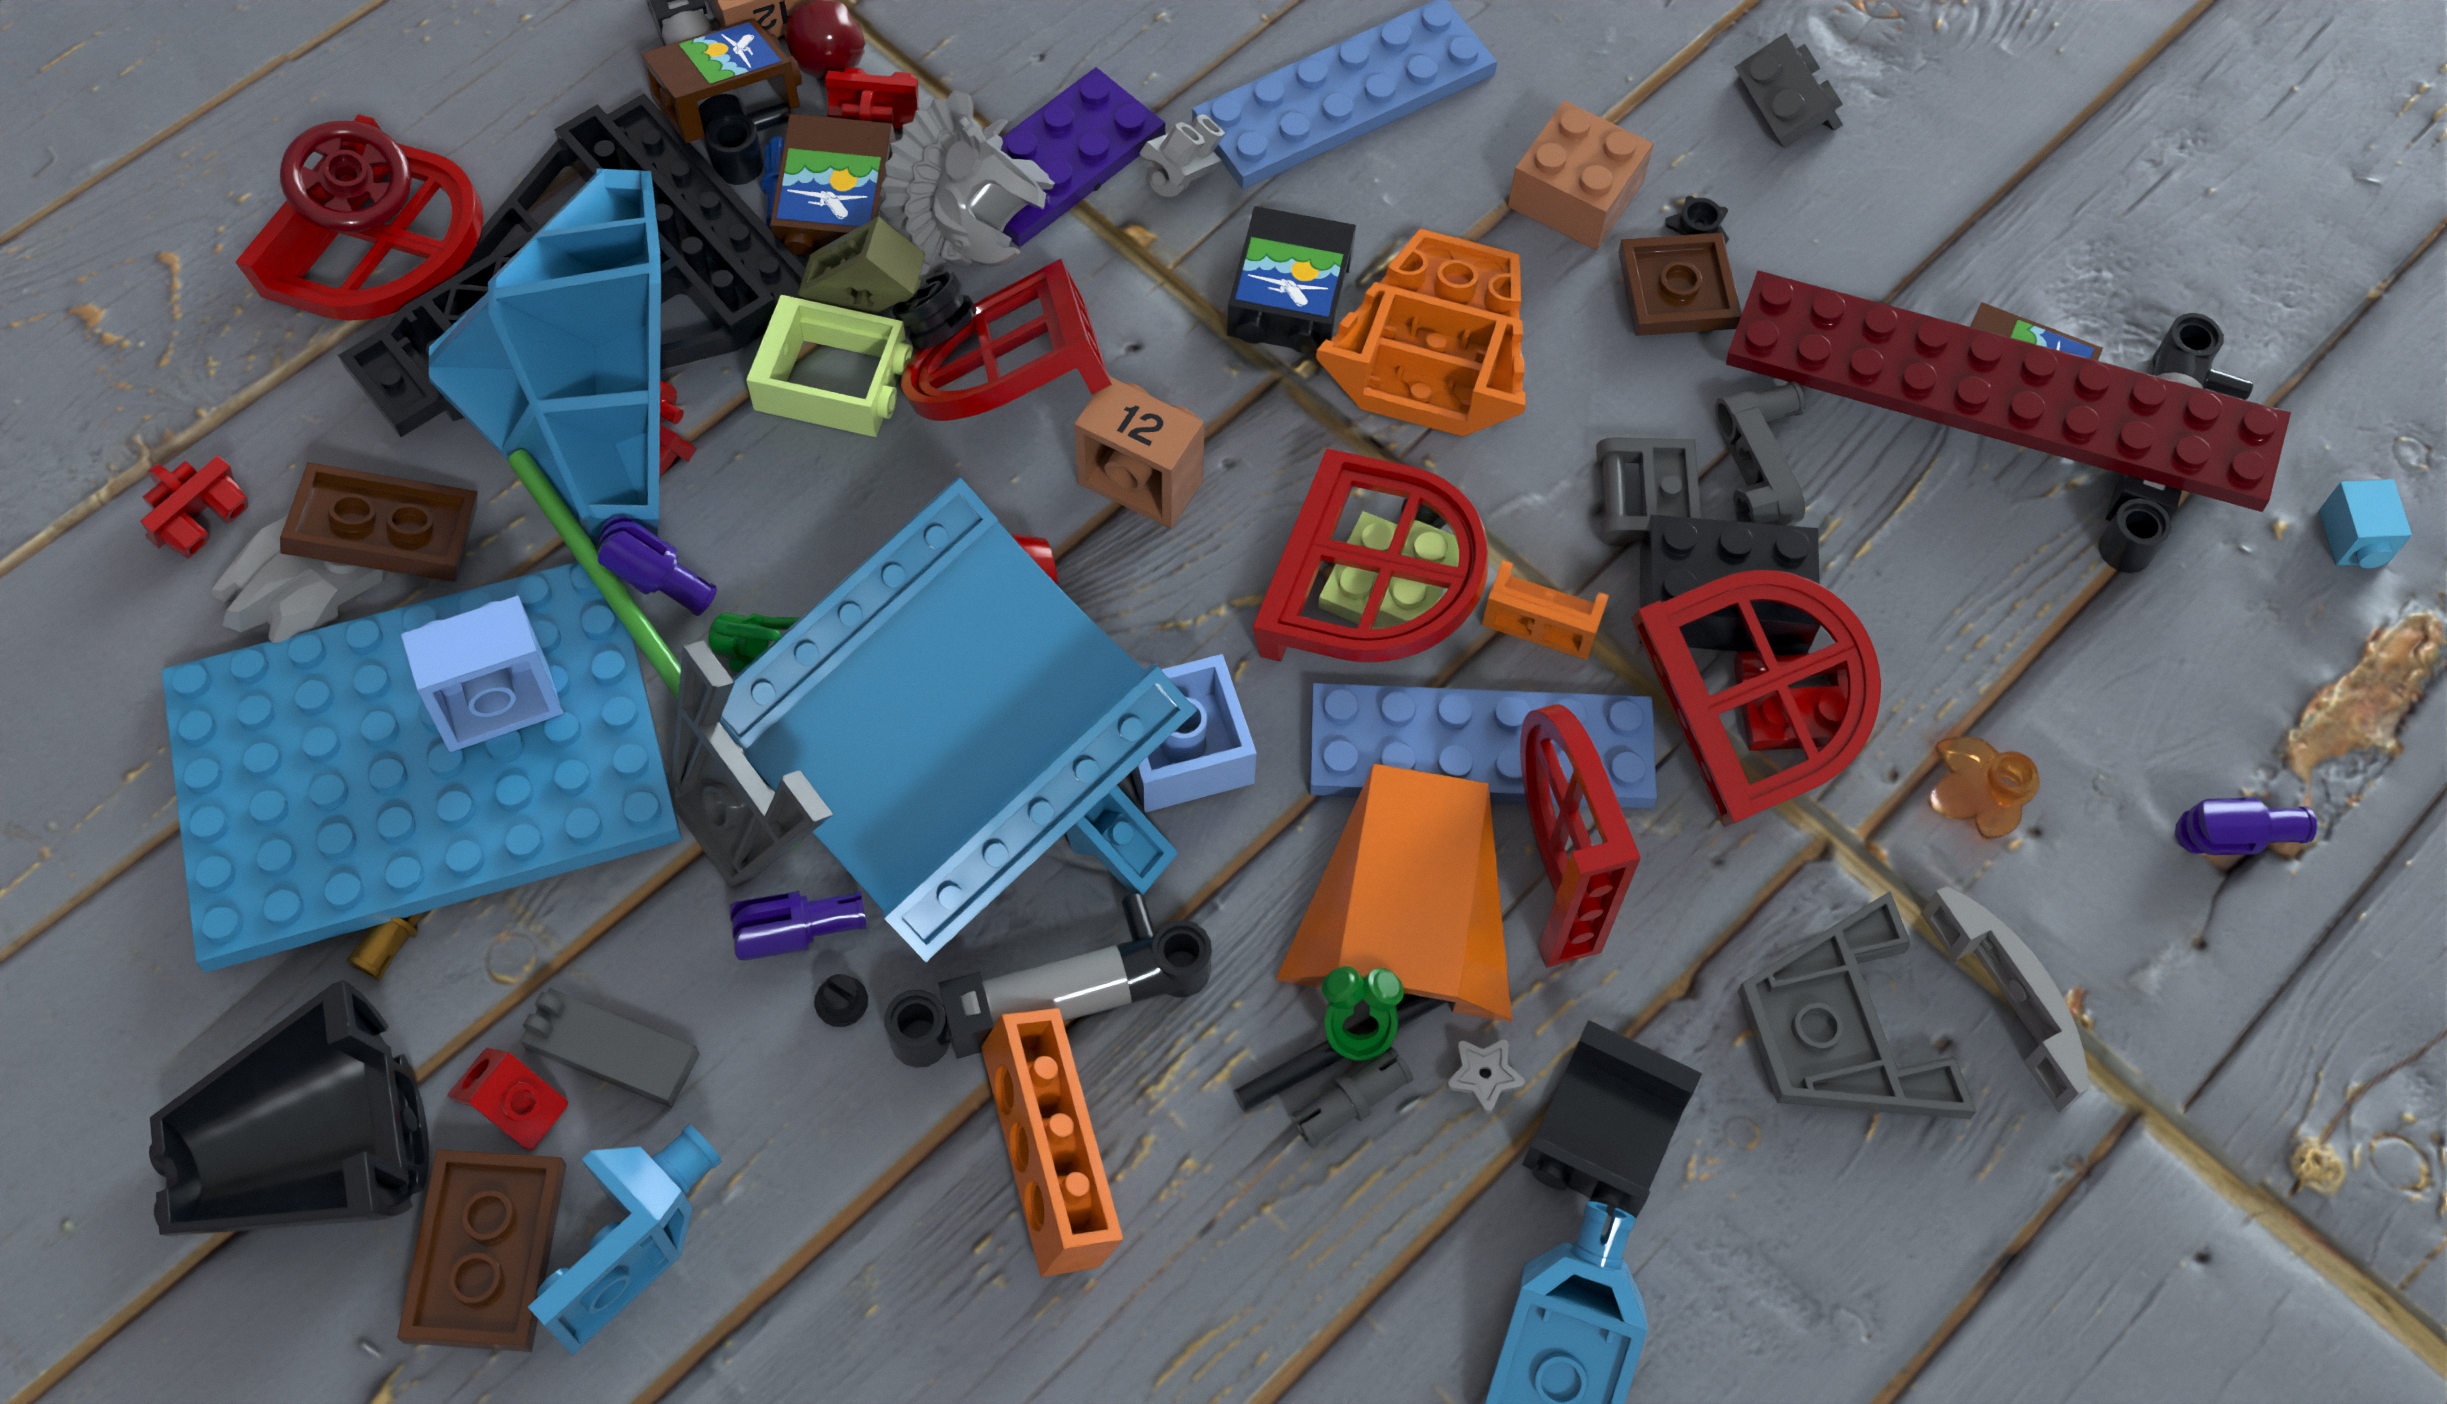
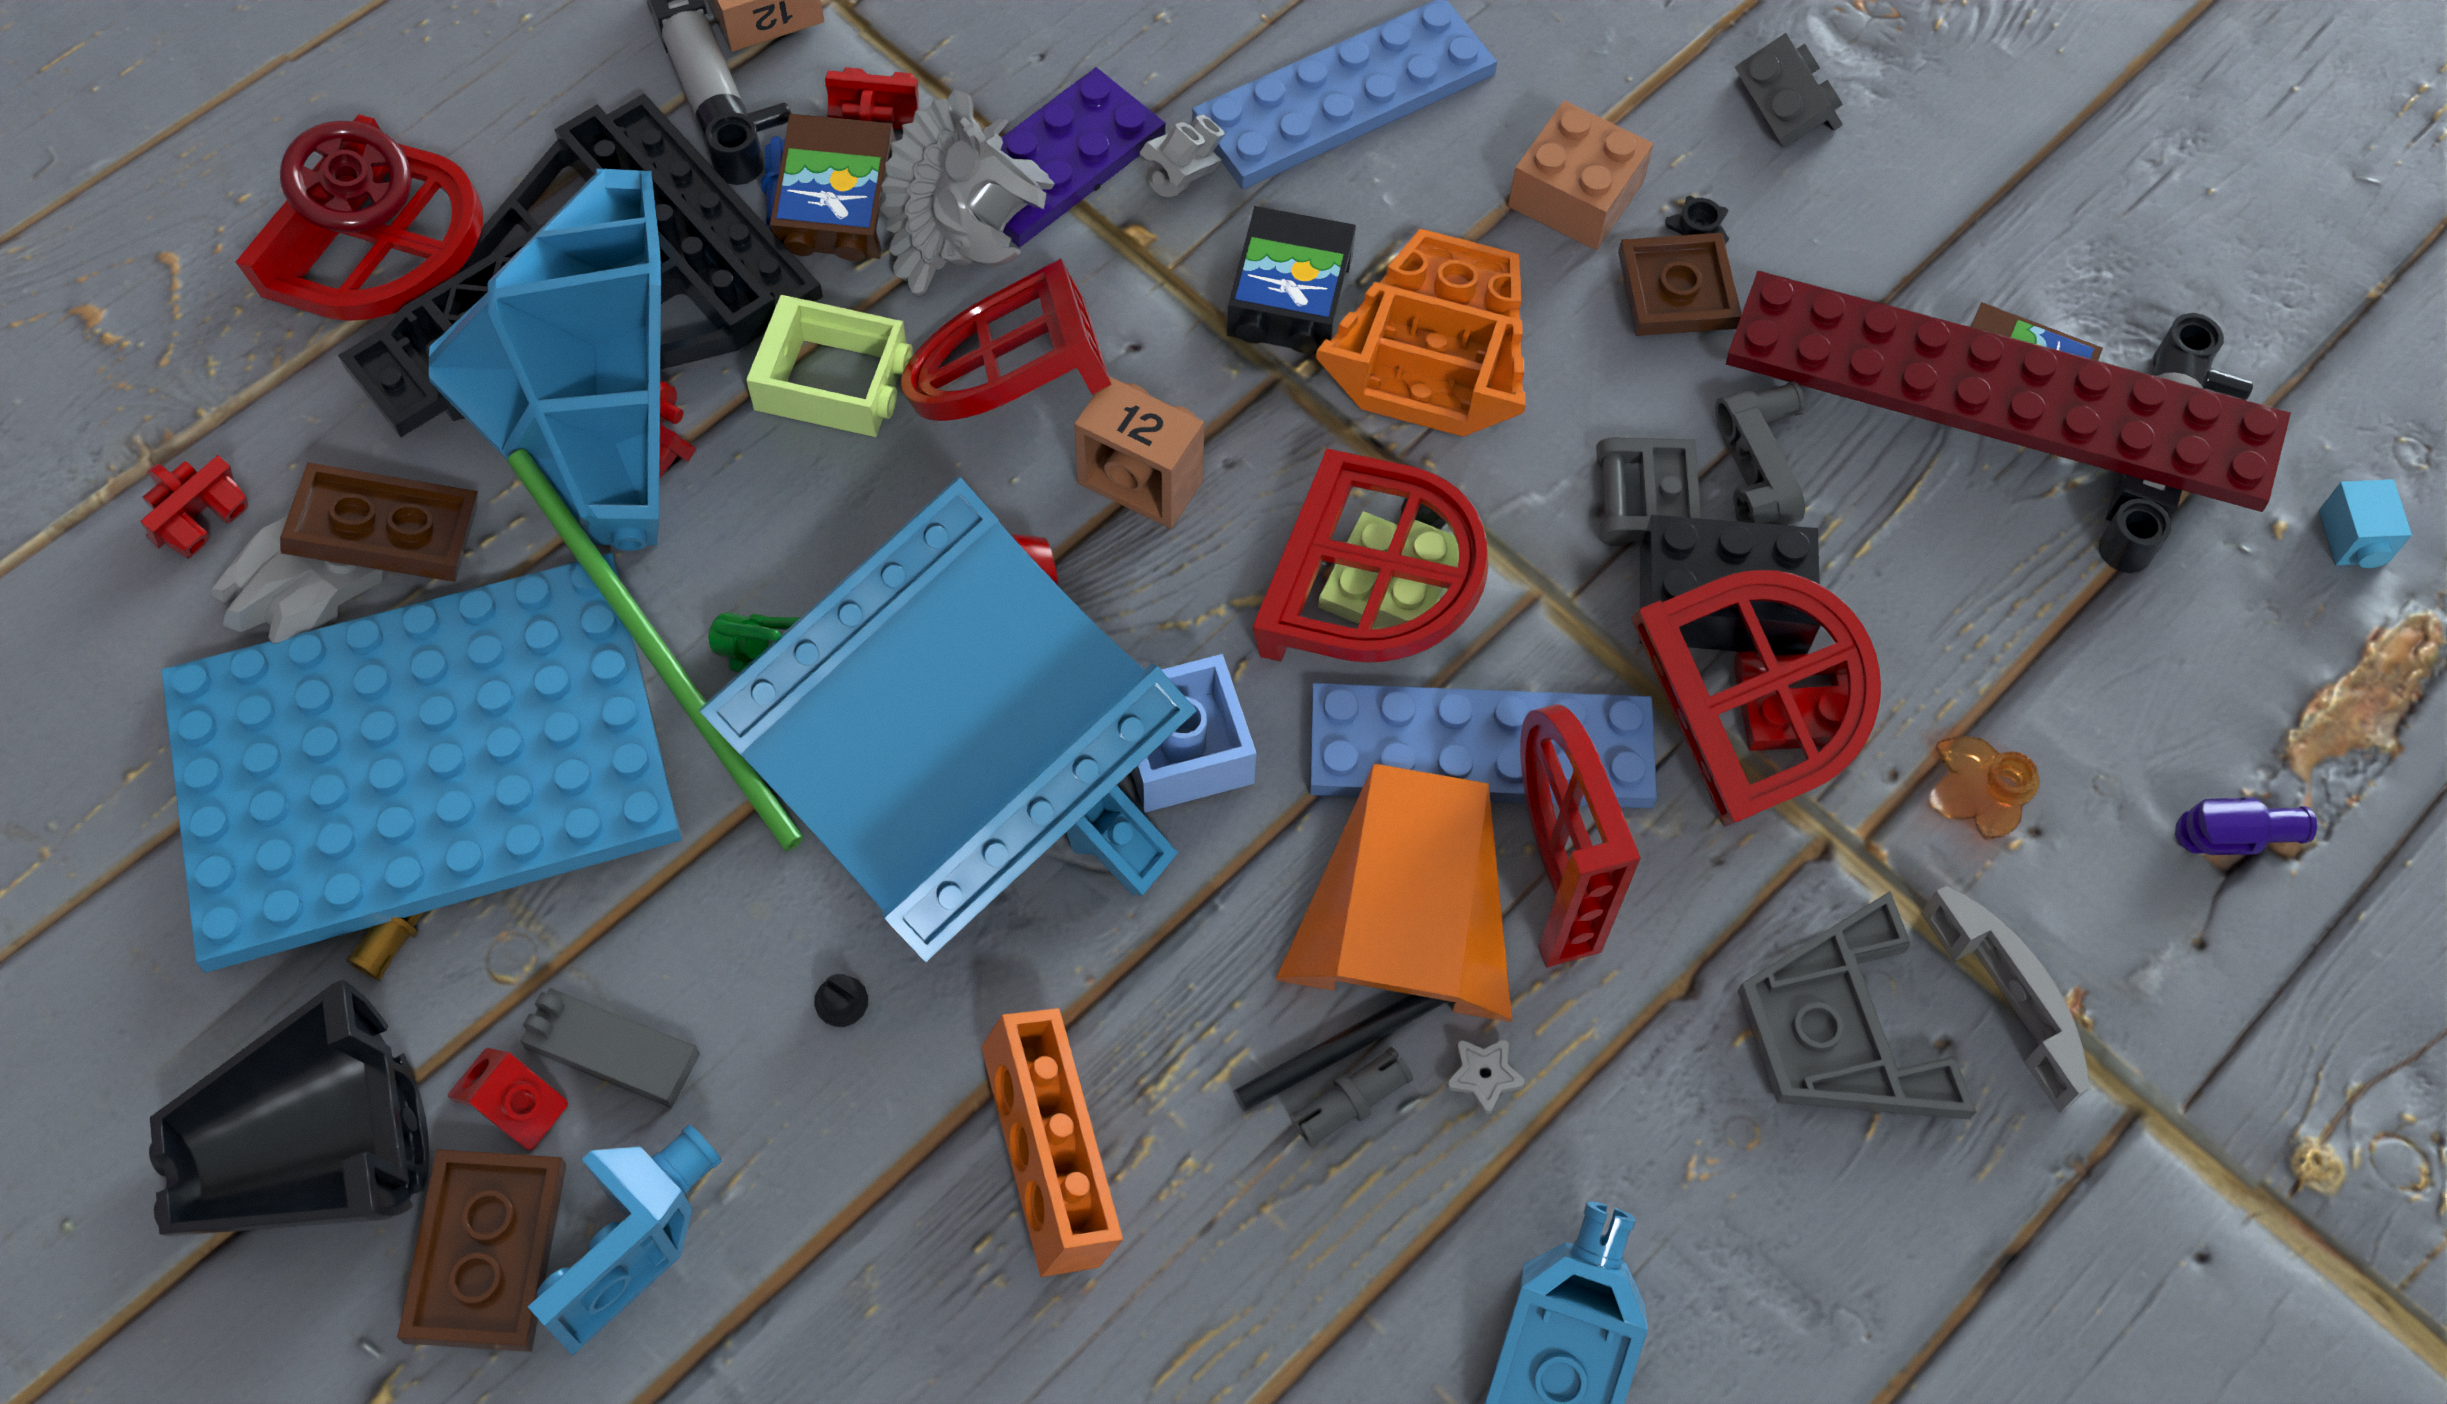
(482, 673): light blue brick -> none
(651, 564): dark purple arm -> none
(713, 65): reddish brown panel -> none
(717, 789): dark grey wing -> none
(790, 922): dark purple arm -> none
(824, 38): dark red hair -> none
(864, 270): olive brick -> none
(935, 311): black wheel -> none
(1073, 984): black piece -> none
(1345, 989): green piece -> none
(1543, 614): orange hinge -> none
(1611, 1120): black panel -> none

